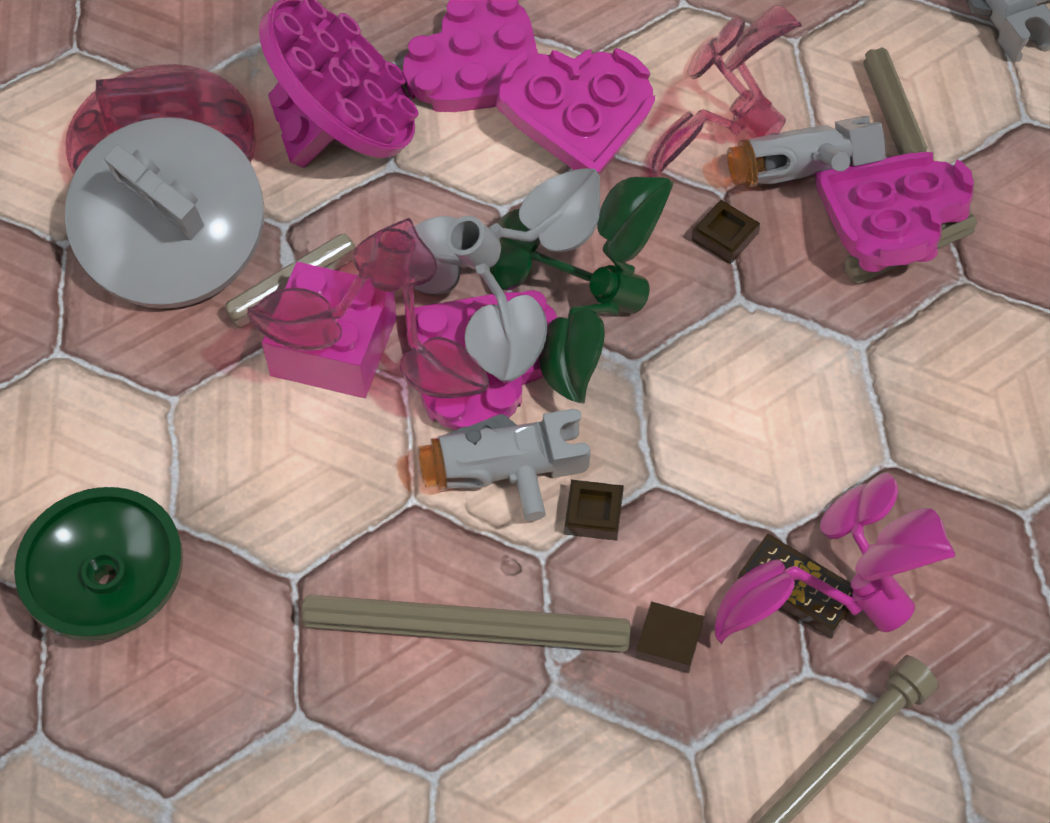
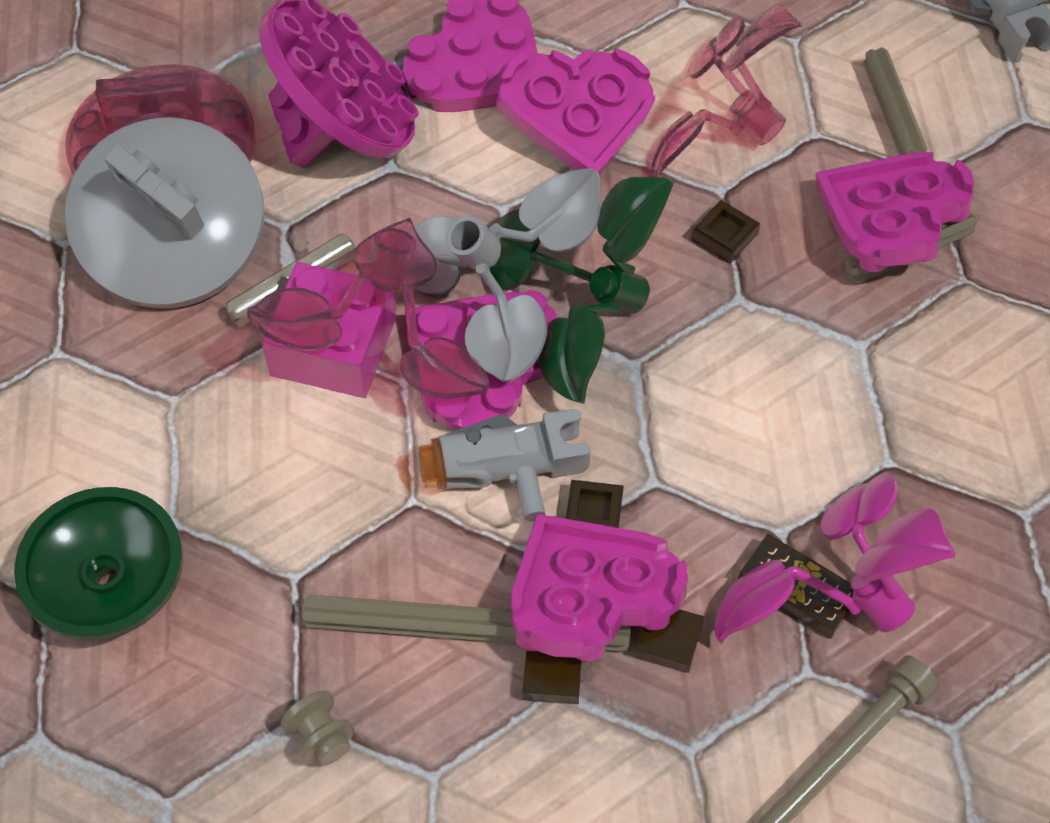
(324, 737): none -> dark tan wheel
(551, 678): none -> dark brown tile
(589, 581): none -> dark pink plate
(806, 151): light grey piece -> none

